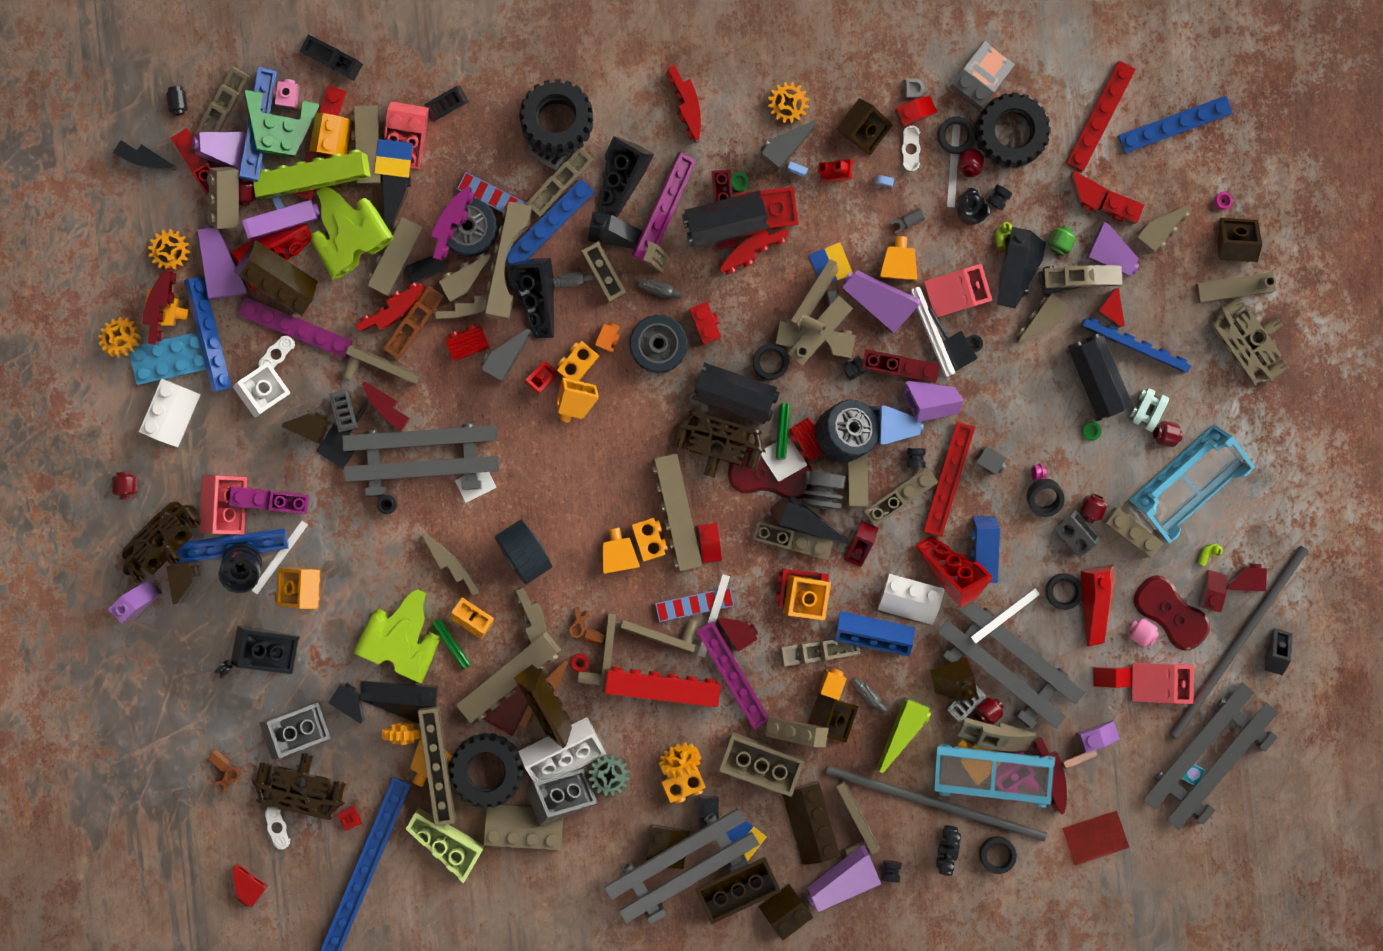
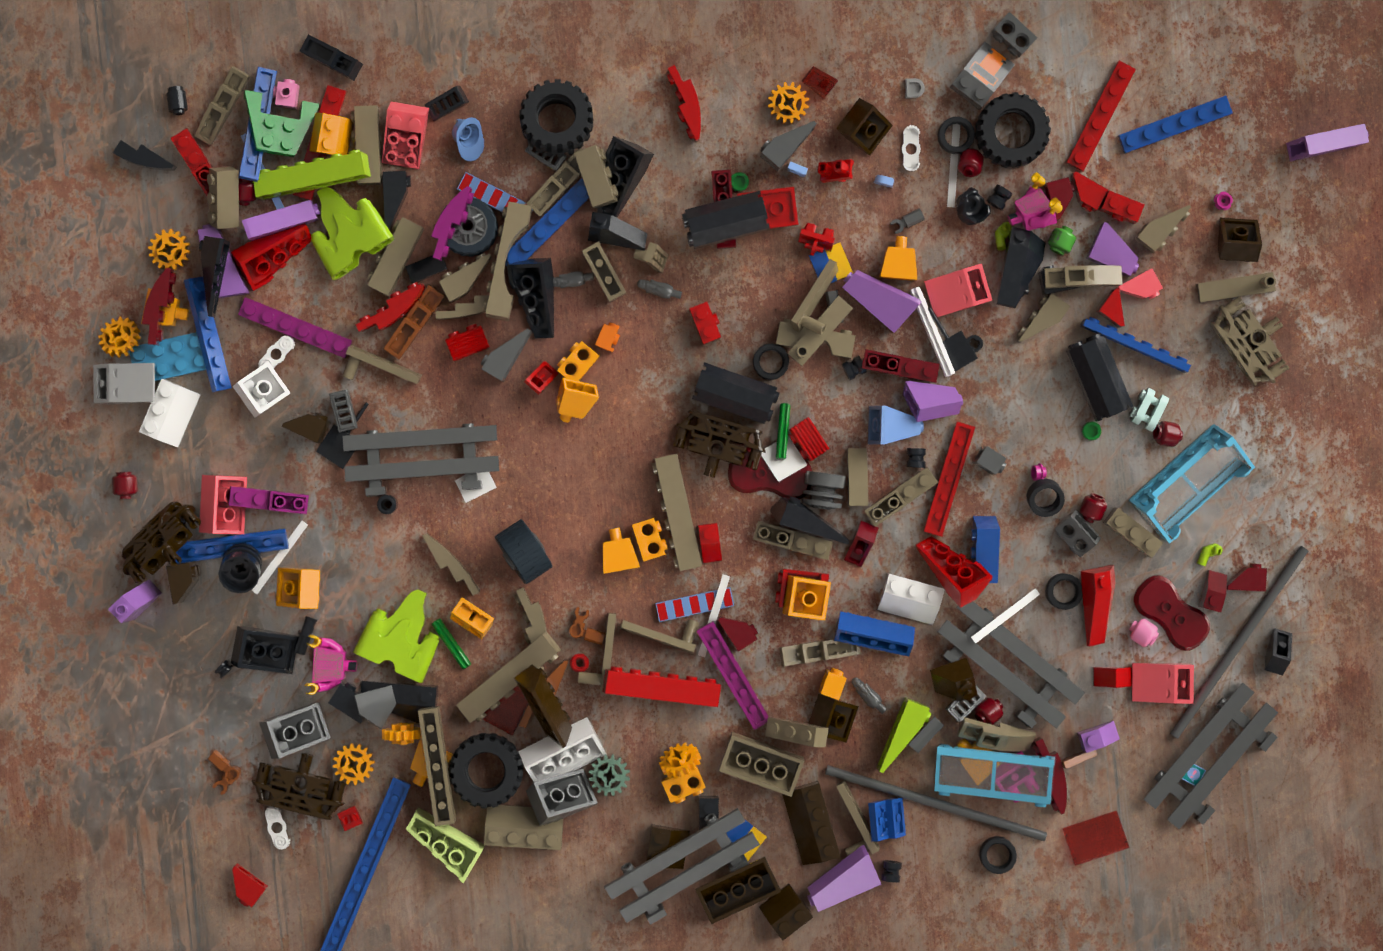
(124, 383): none -> light grey slope
(213, 260): none -> black wedge
(220, 147): slope -> none
(277, 277): dark brown slope -> none
(307, 629): none -> black axle
(328, 665): none -> dark pink torso
(358, 770): none -> light orange gear
(376, 705): none -> dark grey slope
(386, 406): dark red slope -> none
(393, 158): sticker -> none
(469, 138): none -> medium blue piece
(596, 176): none -> dark tan brick
(656, 328): wheel -> none
(665, 204): magenta plate -> none
(745, 254): red slope -> none
(816, 241): none -> red hips
(819, 82): none -> clear red slope
(847, 430): black wheel -> none
(887, 819): none -> blue slope
(915, 111): red slope -> none
(926, 734): none -> dark grey slope
(948, 850): black gear -> none
(1018, 30): none -> dark grey brick
(1034, 208): none -> dark pink torso
(1062, 190): none -> dark red slope
(1142, 286): none -> coral slope
(1327, 142): none -> slope

